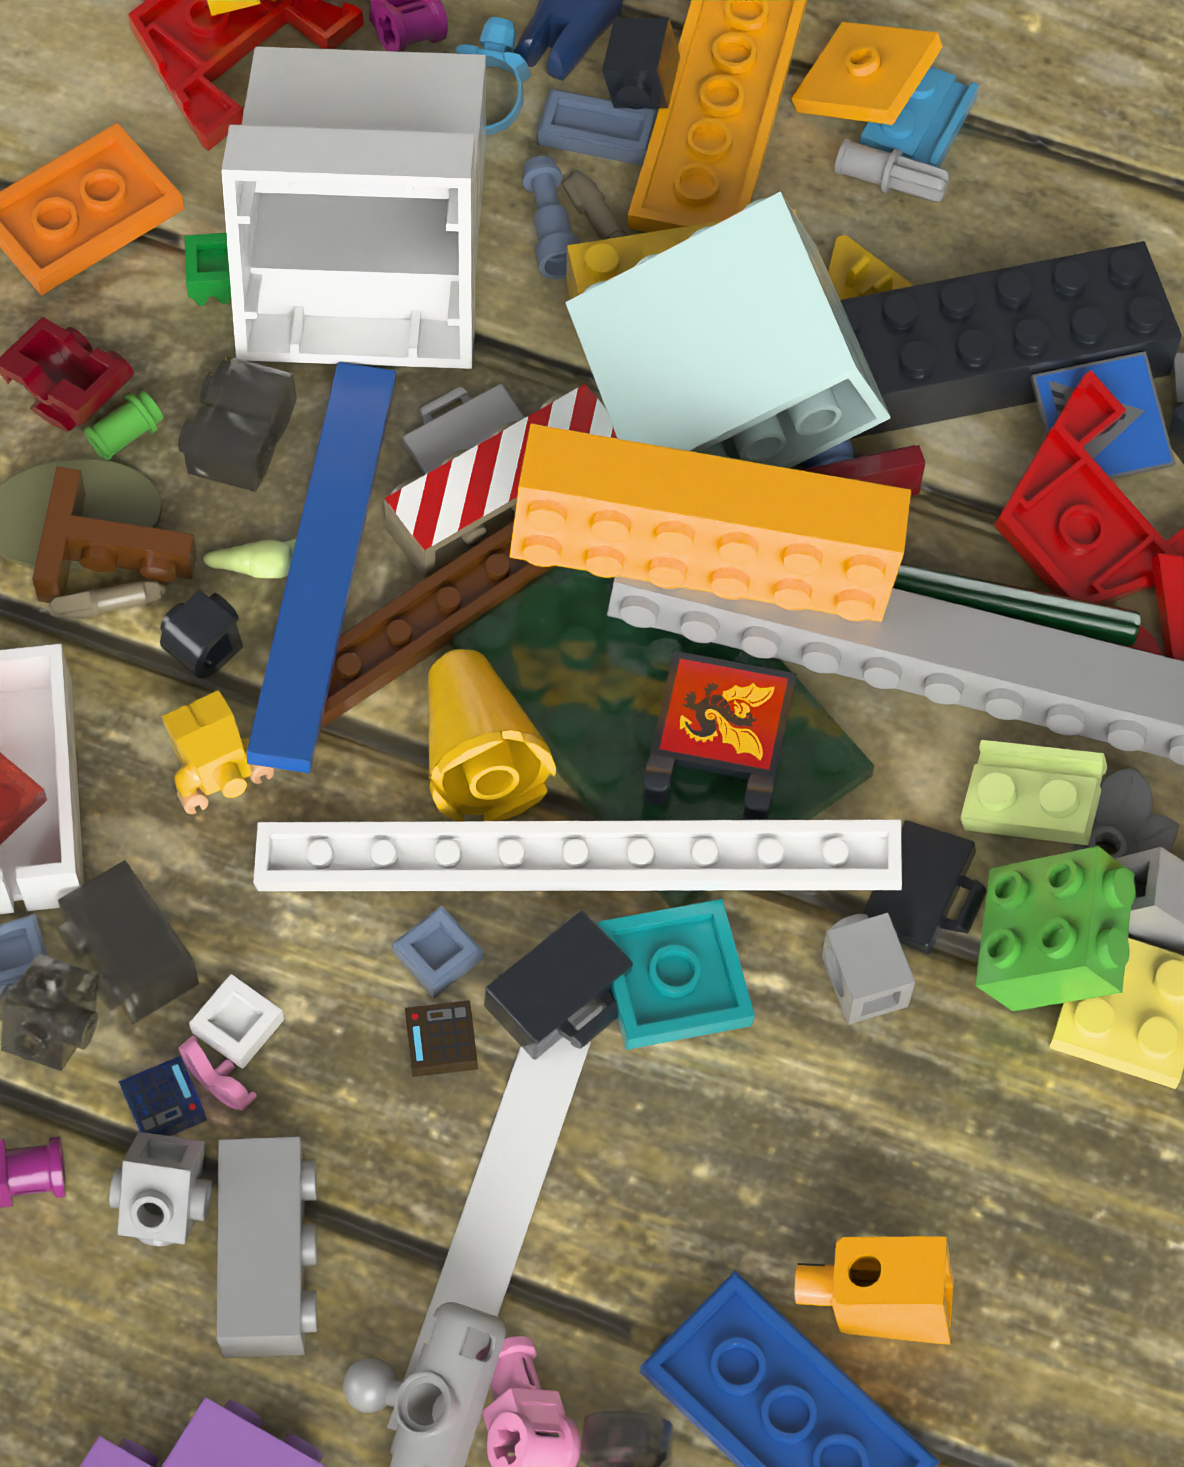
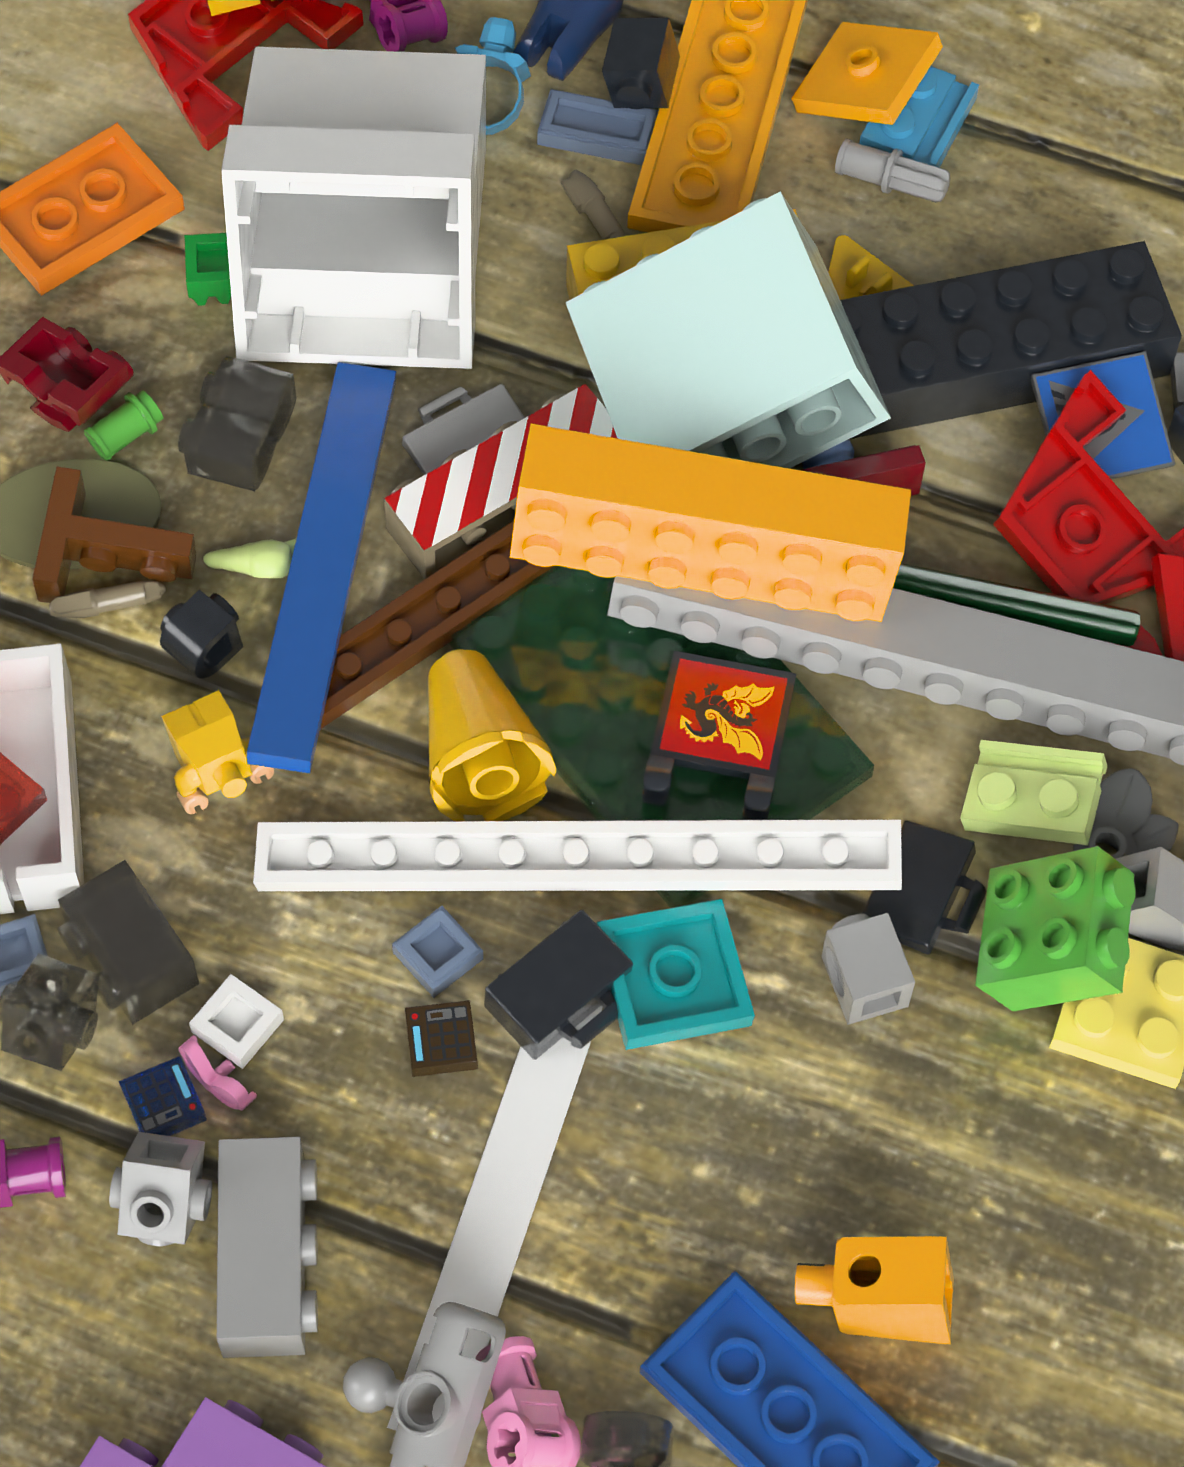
(551, 219): sand blue piece -> none

